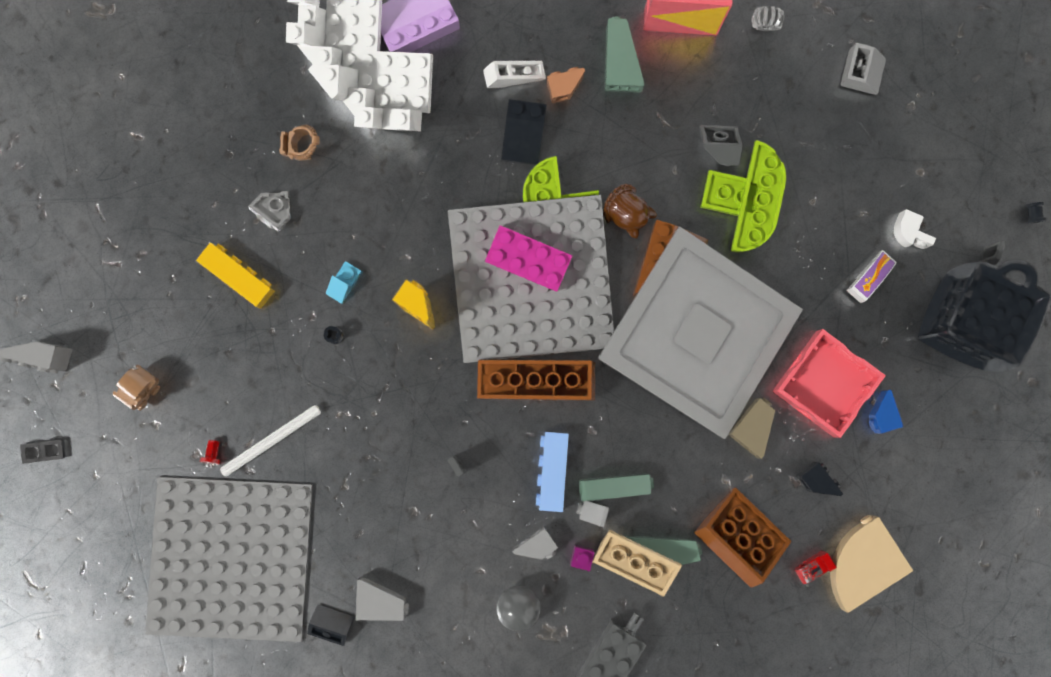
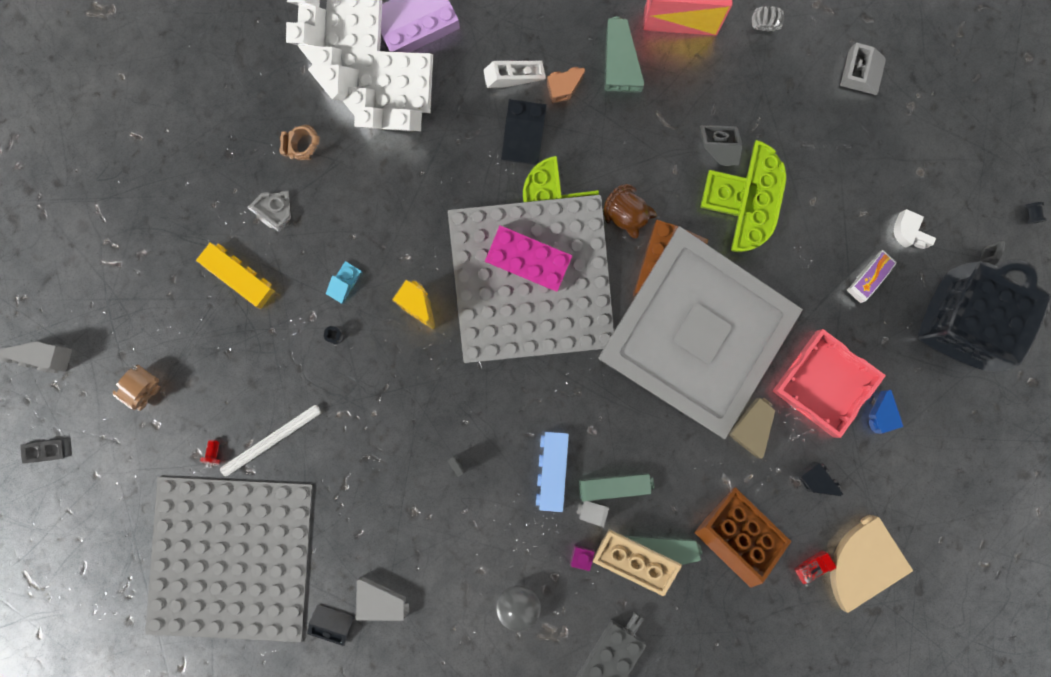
(536, 379): dark orange slope -> none
(537, 546): light grey slope -> none

